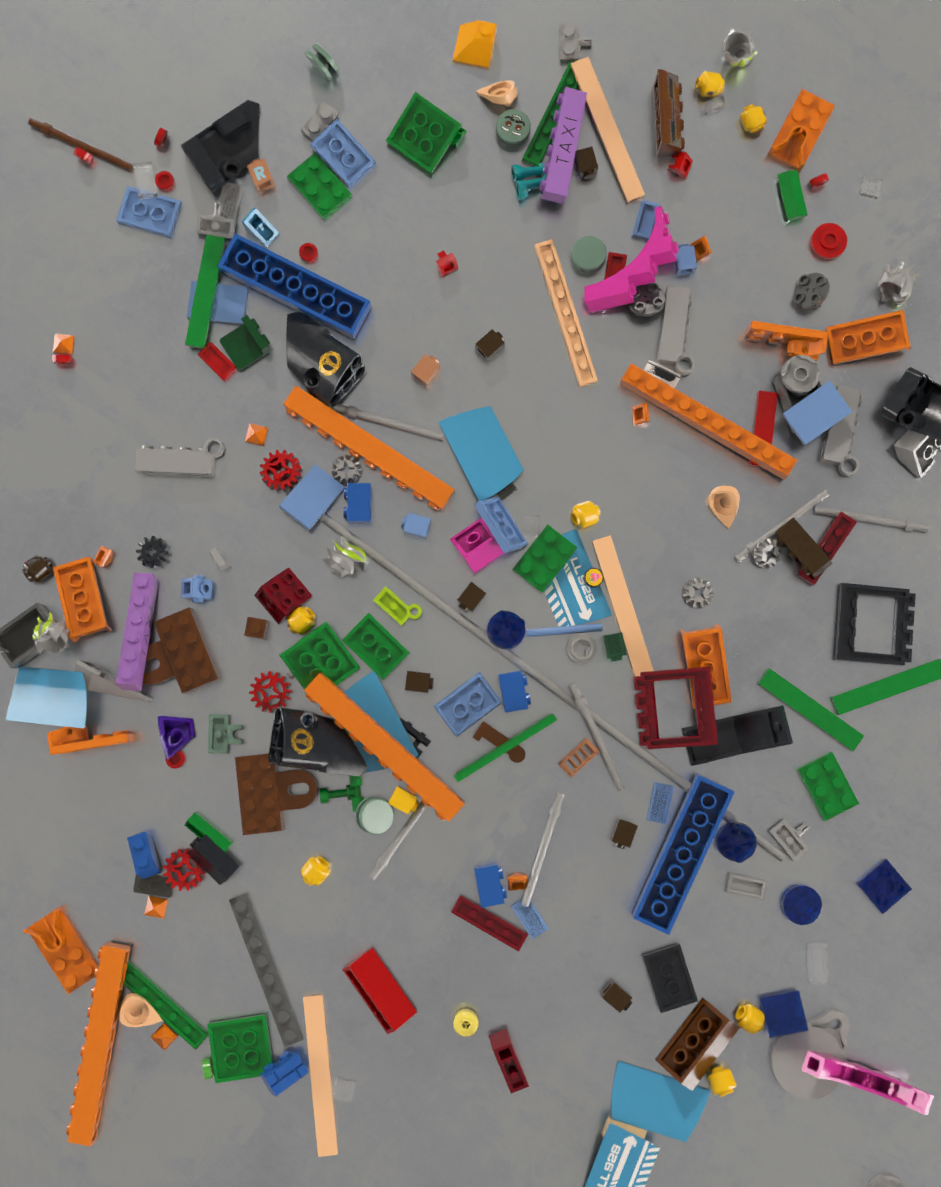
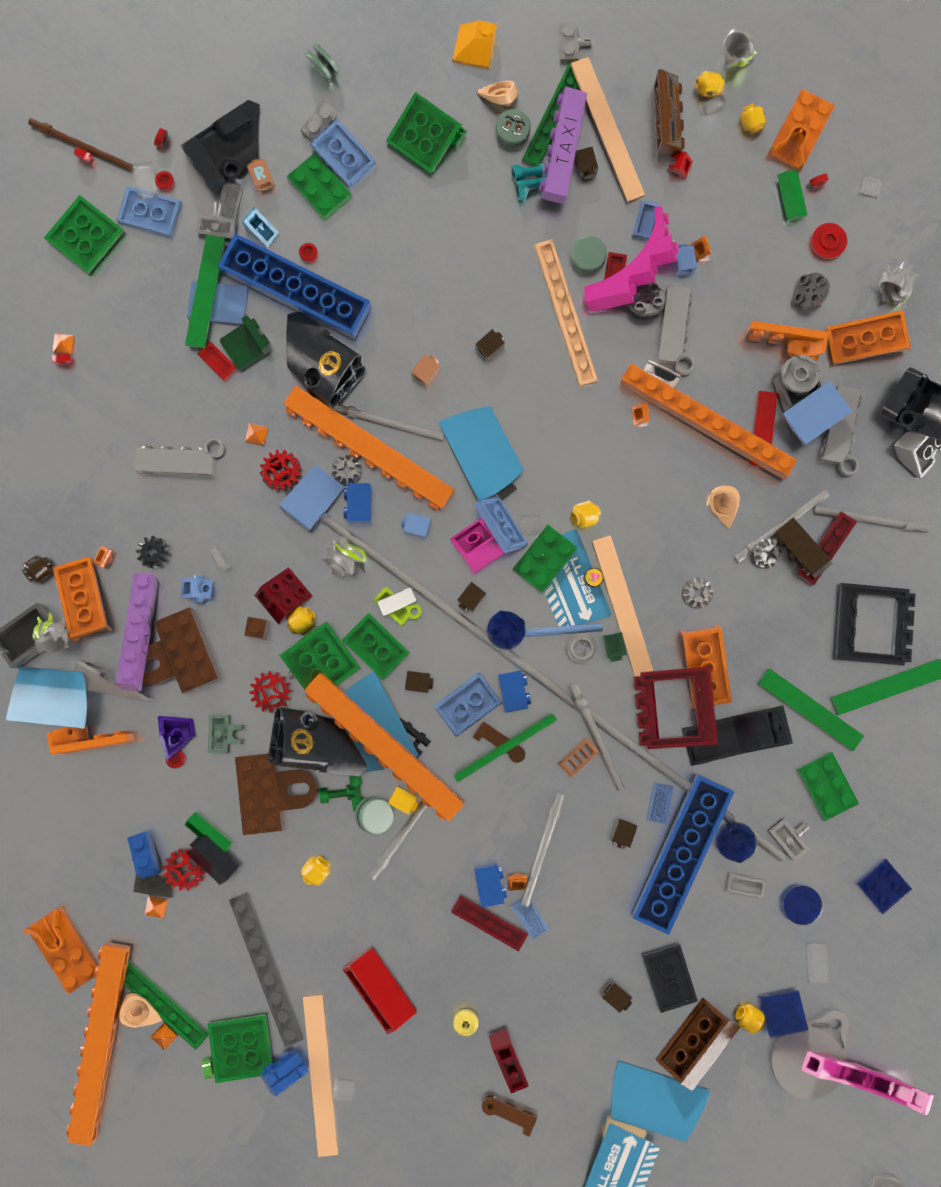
(84, 234): none -> green plate
(397, 601): none -> white sticker
(446, 263): red tile -> none
(511, 1112): none -> reddish brown leg
(721, 1081): yellow head -> none

